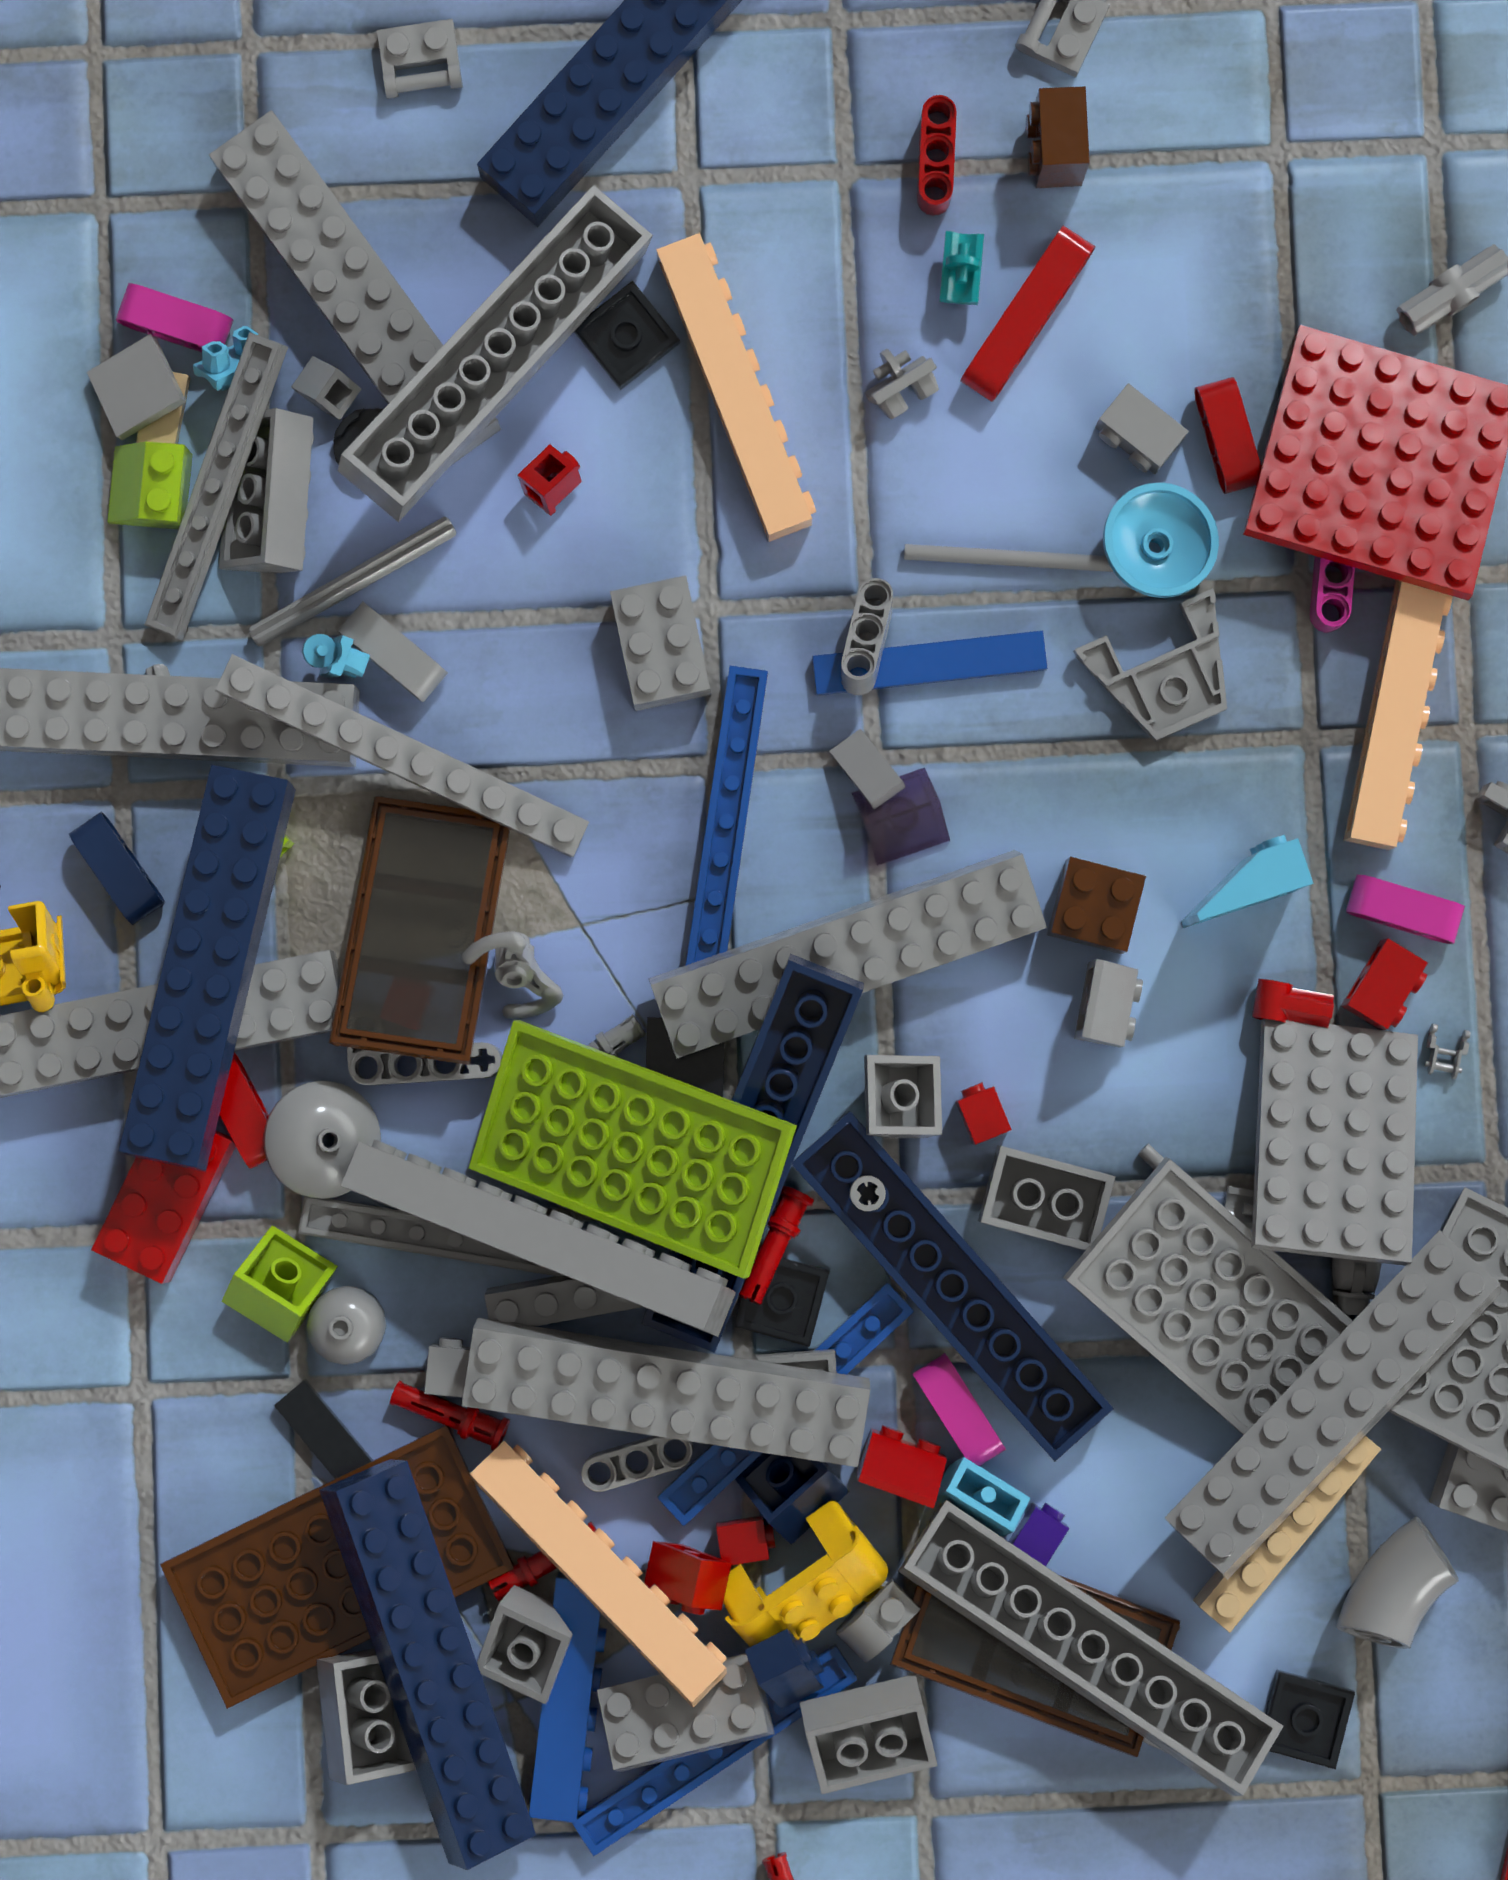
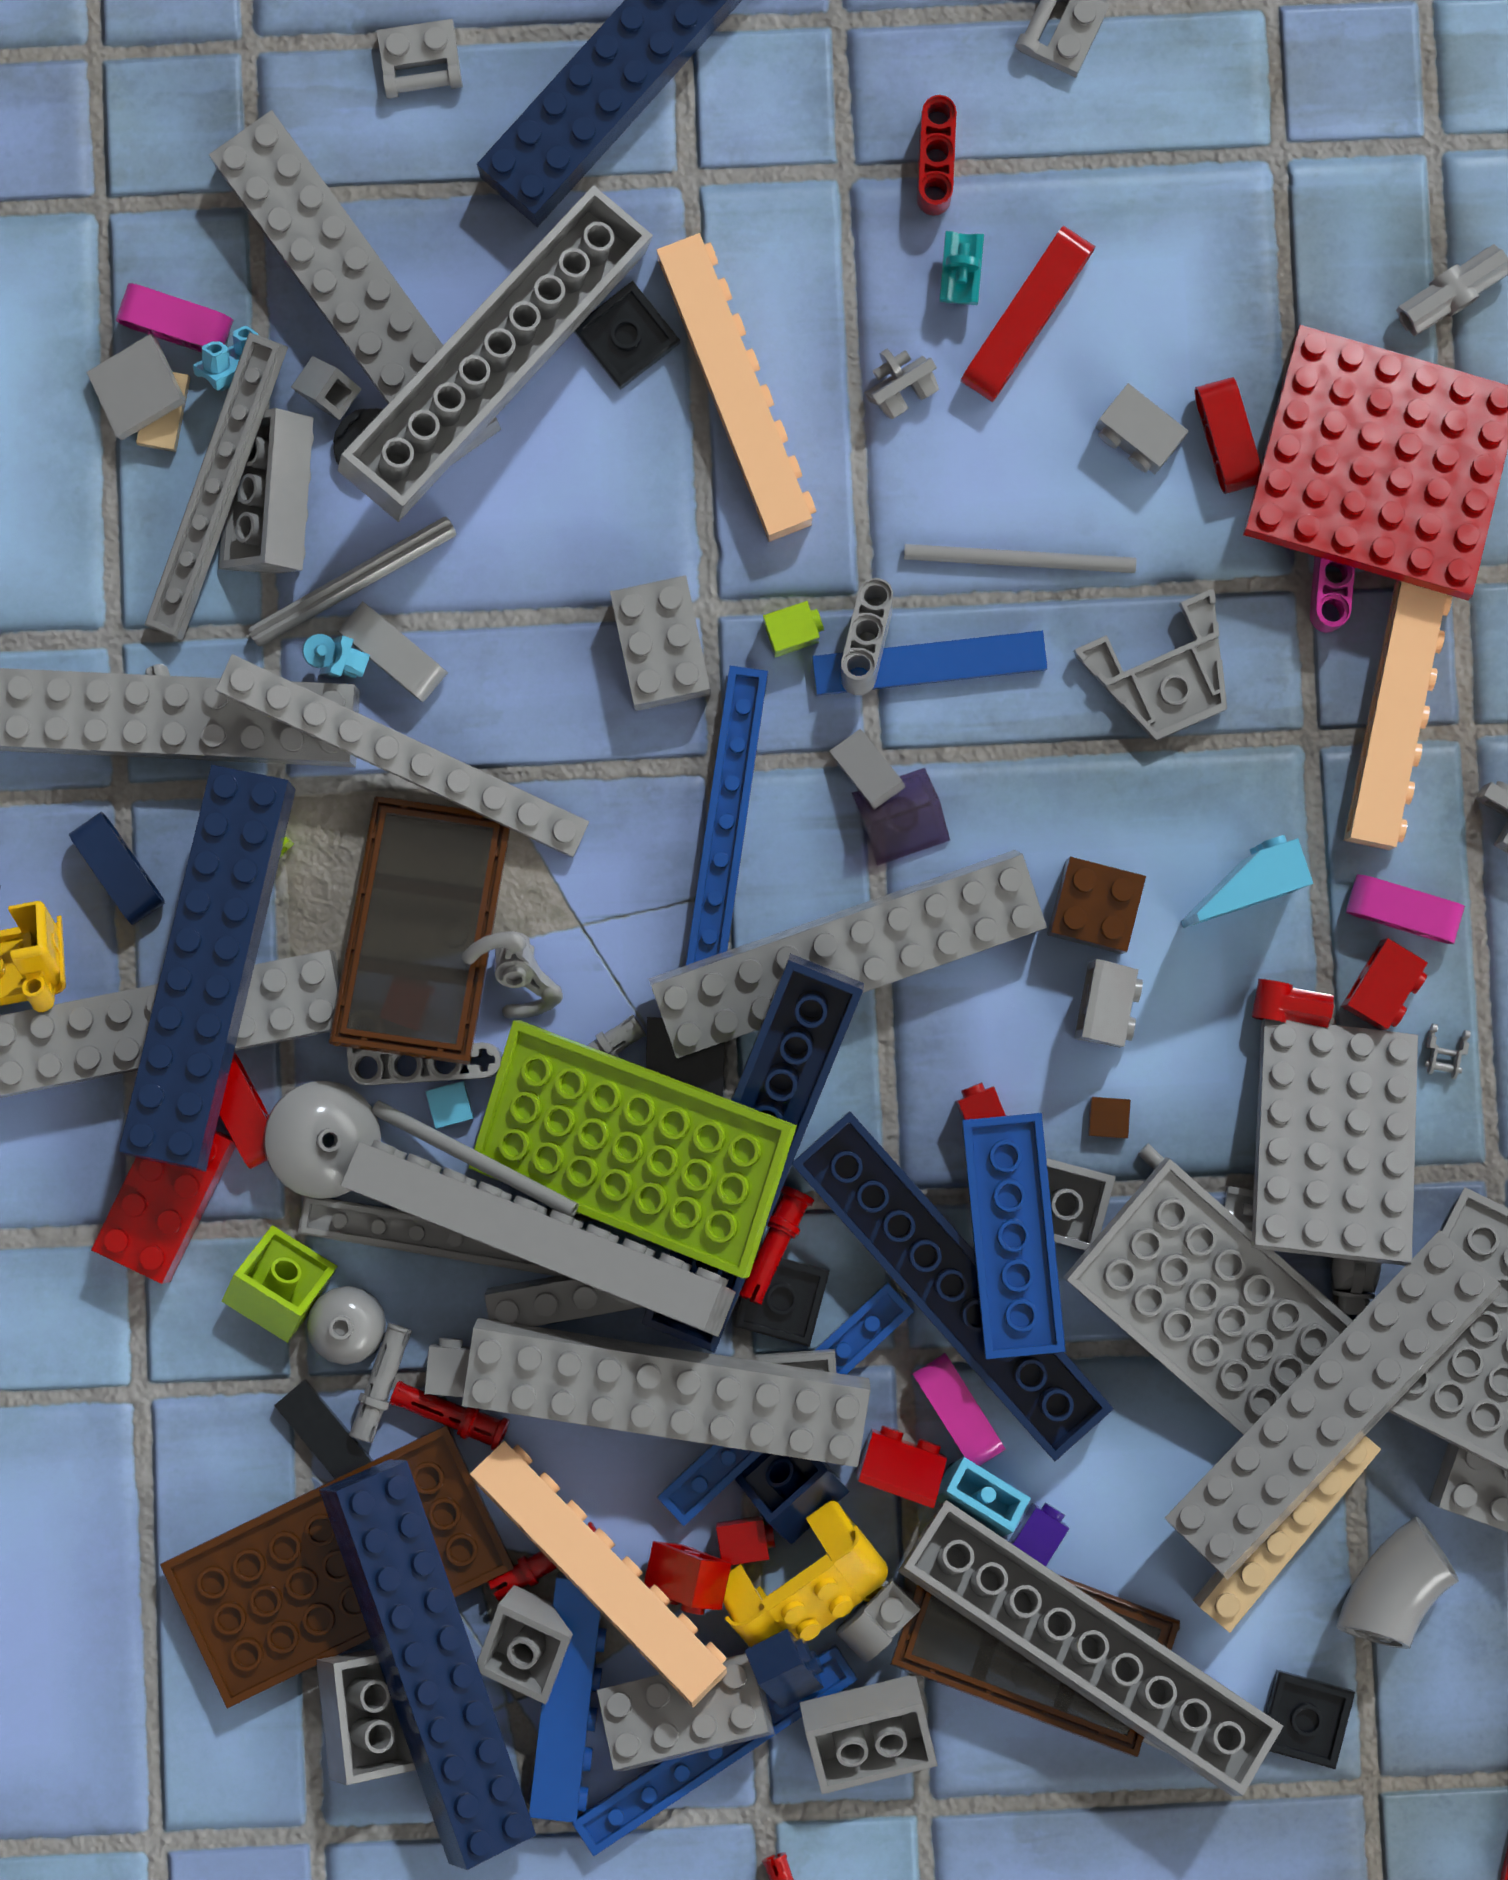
(150, 484): lime slope -> none
(382, 1377): none -> light grey pin
(449, 1104): none -> medium azure tile
(475, 1159): none -> light grey piece
(550, 478): red brick -> none
(622, 1474): light grey beam -> none
(793, 628): none -> lime brick
(879, 1191): light grey bush -> none
(903, 1096): light grey slope -> none
(1013, 1236): none -> blue plate
(1059, 137): reddish brown brick -> none
(1109, 1117): none -> reddish brown tile
(1173, 521): medium azure dish -> none

